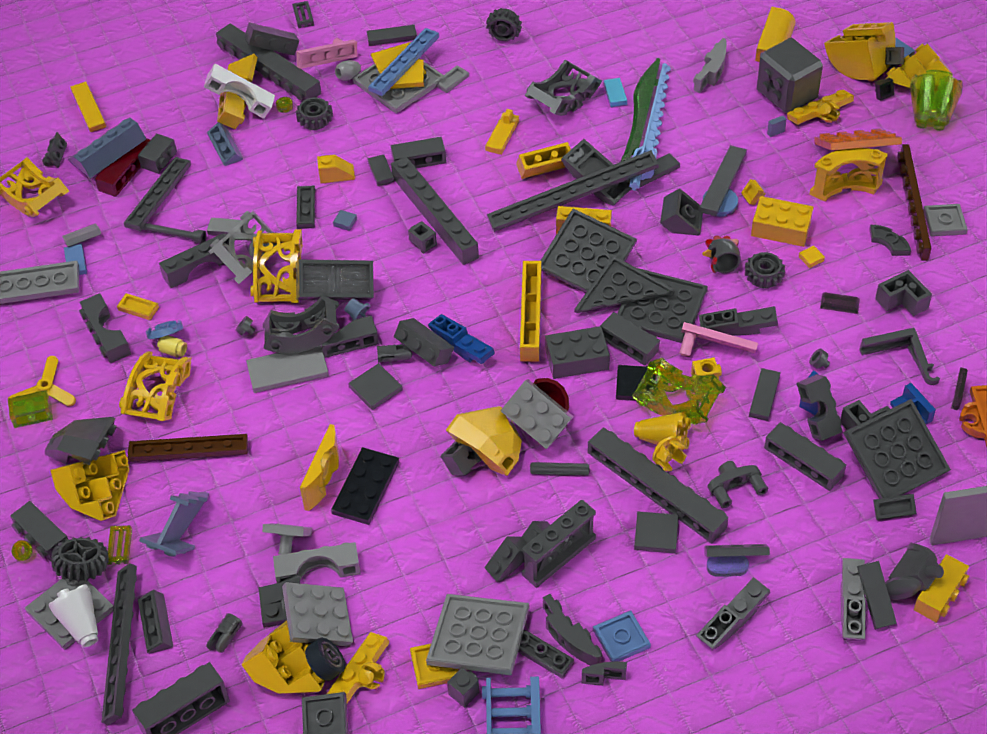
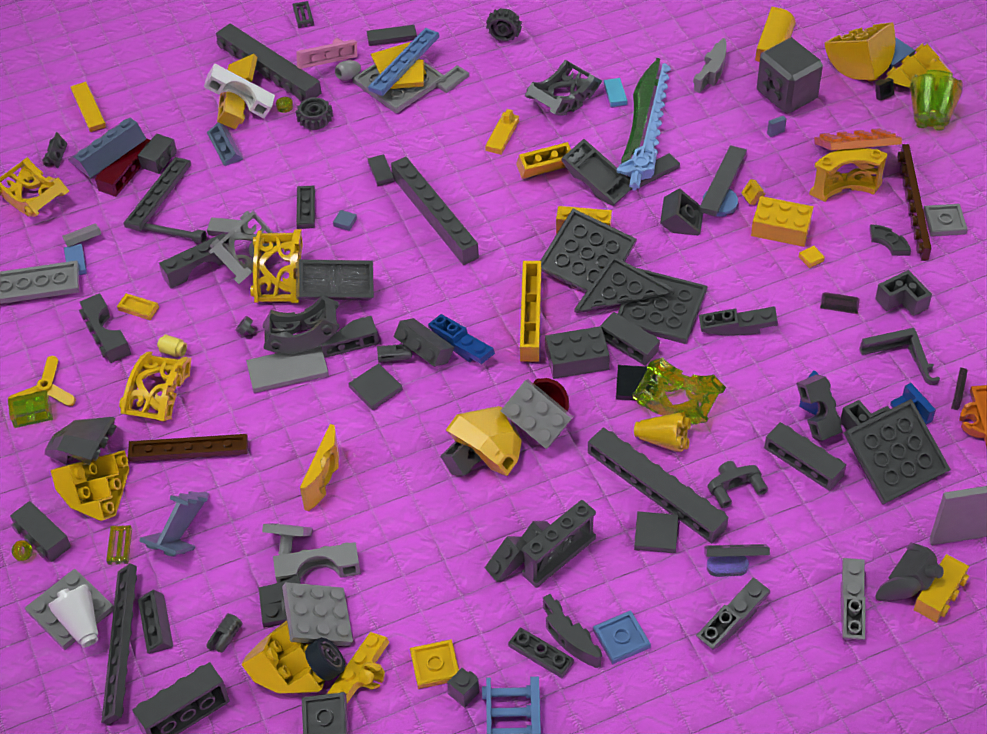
(79, 559): dark grey gear -> none
(164, 329): medium blue tile -> none
(271, 39): dark grey brick -> none
(334, 169): yellow slope -> none
(356, 309): sand blue piece -> none
(365, 486): black plate -> none
(421, 152): dark grey brick -> none
(422, 236): dark grey brick -> none
(478, 634): light grey tile -> none
(559, 468): dark grey axle -> none
(572, 190): dark grey plate -> none
(596, 673): slope -> none
(662, 456): yellow piece -> none
(692, 331): bright pink piece -> none
(706, 367): yellow brick -> none
(723, 253): dark grey piece -> none
(764, 270): dark grey gear -> none
(764, 394): dark grey tile -> none
(819, 359): dark grey tile -> none
(824, 108): yellow plate -> none
(876, 594): dark grey tile -> none
(881, 30): yellow hinge -> none
(894, 55): dark grey plate -> none
(894, 506): dark grey tile -> none

